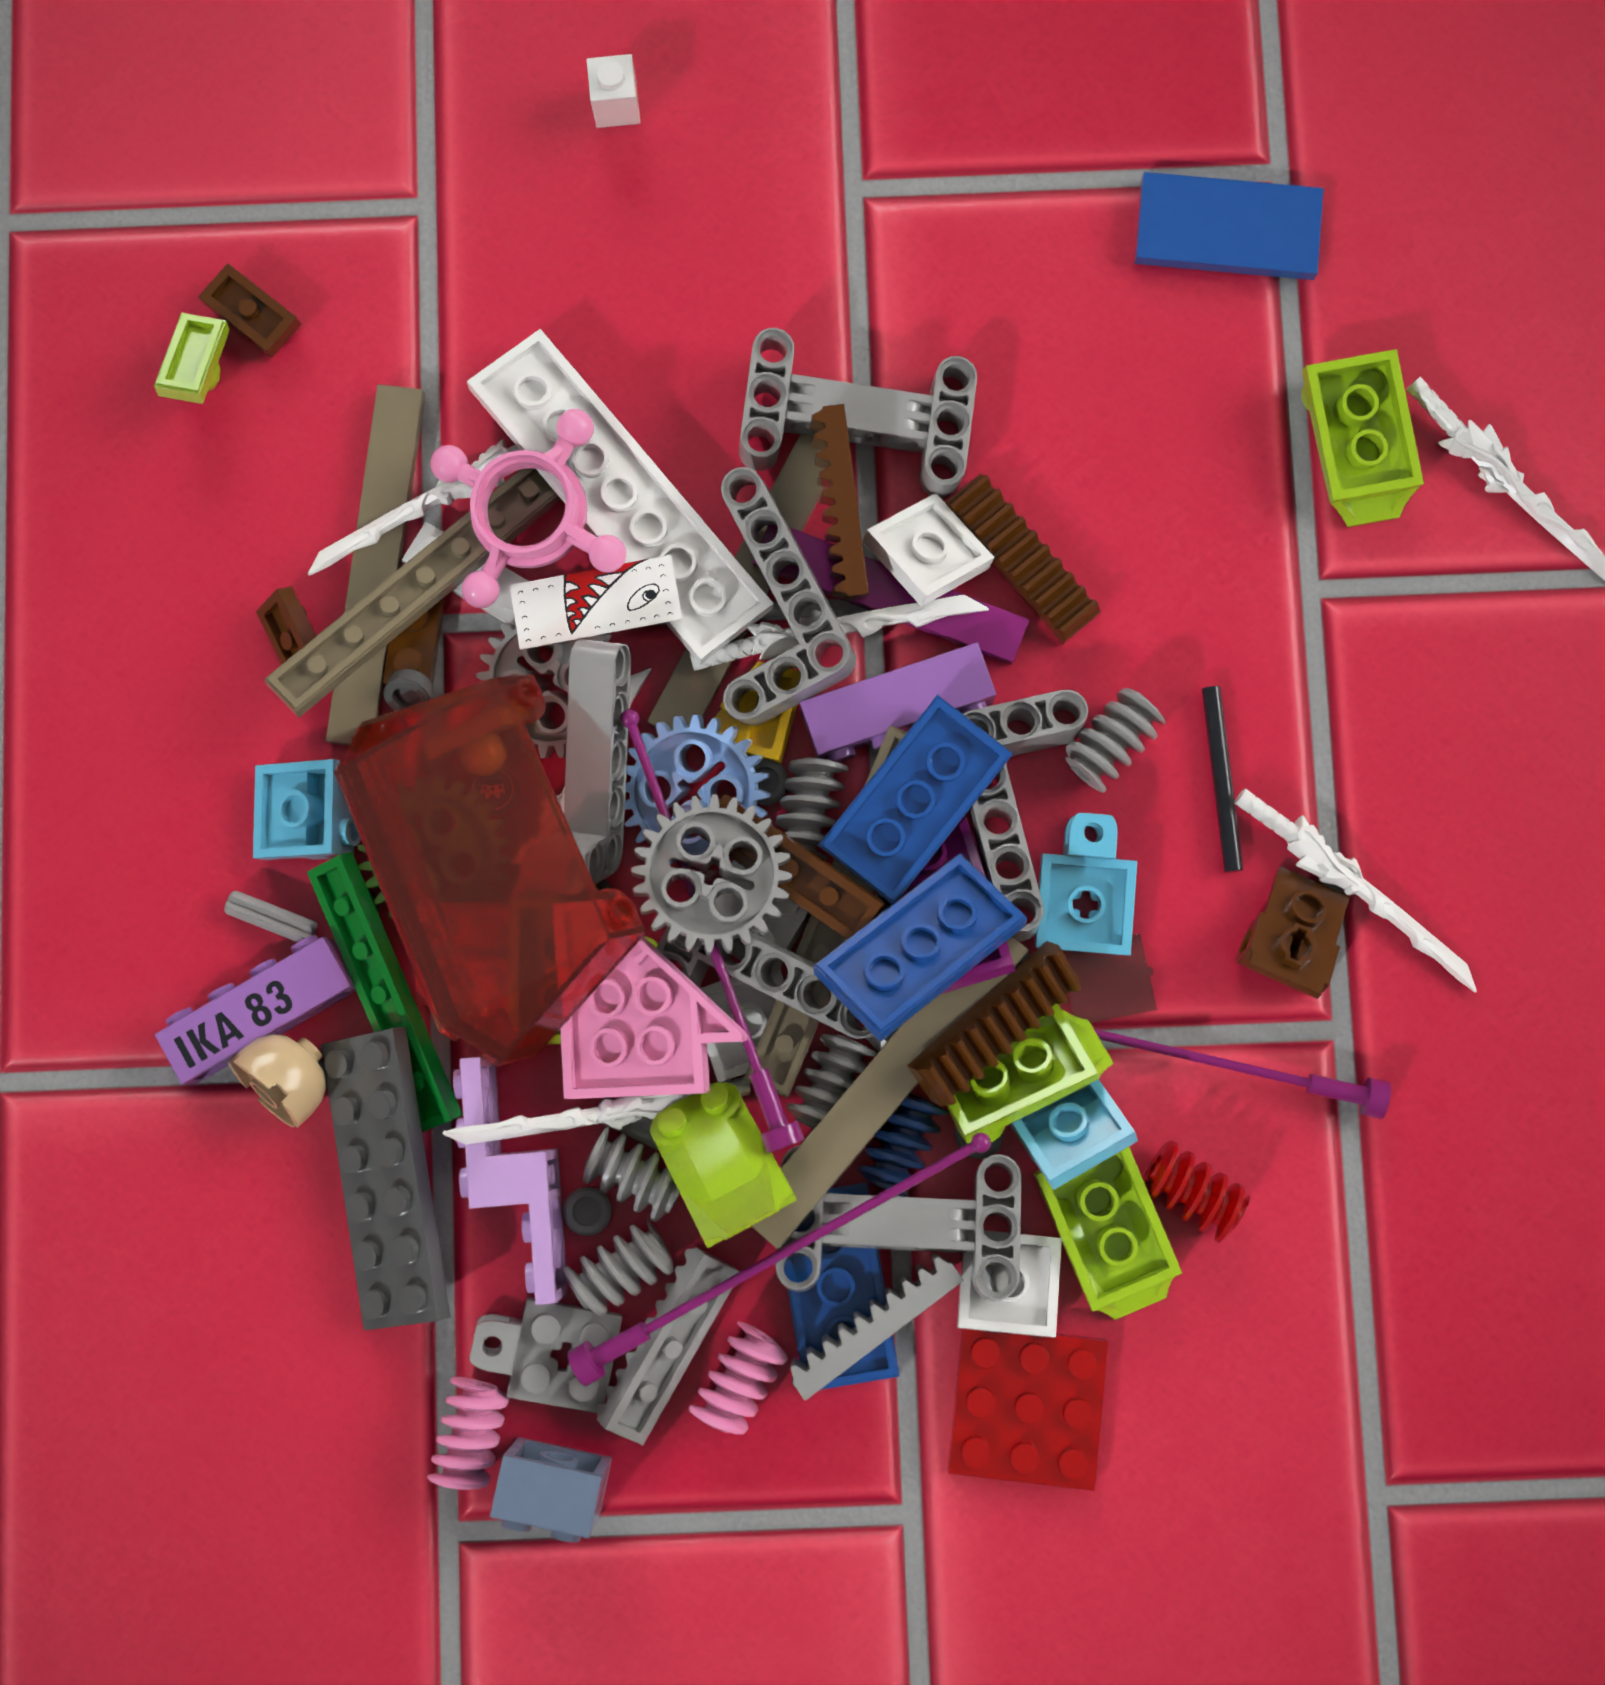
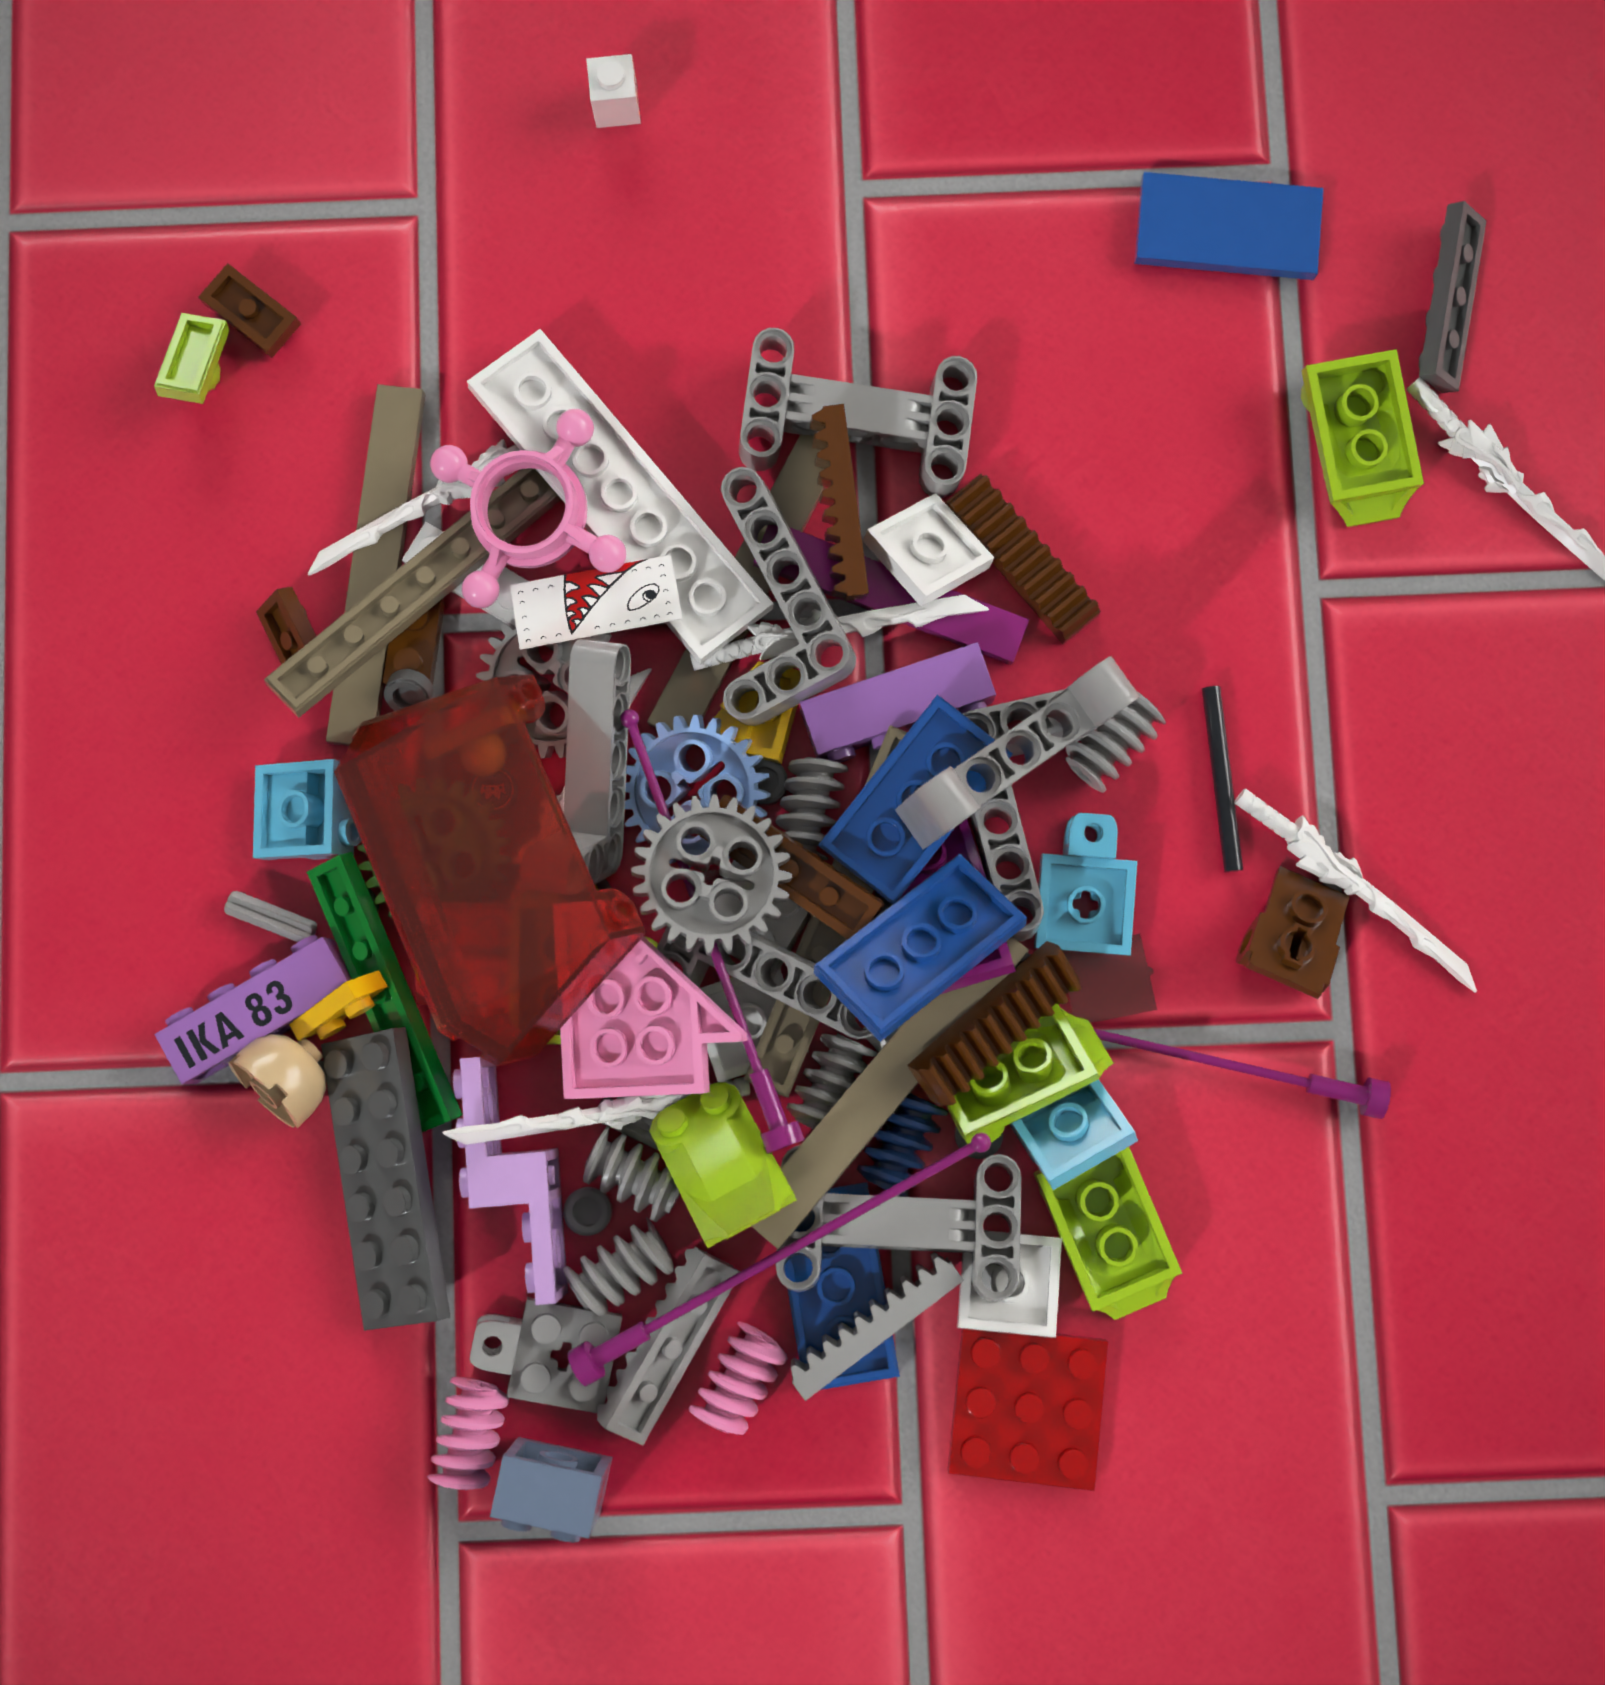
(347, 1000): none -> yellow plate
(1079, 709): none -> light grey beam
(1196, 1190): red piece -> none
(1452, 297): none -> dark grey plate

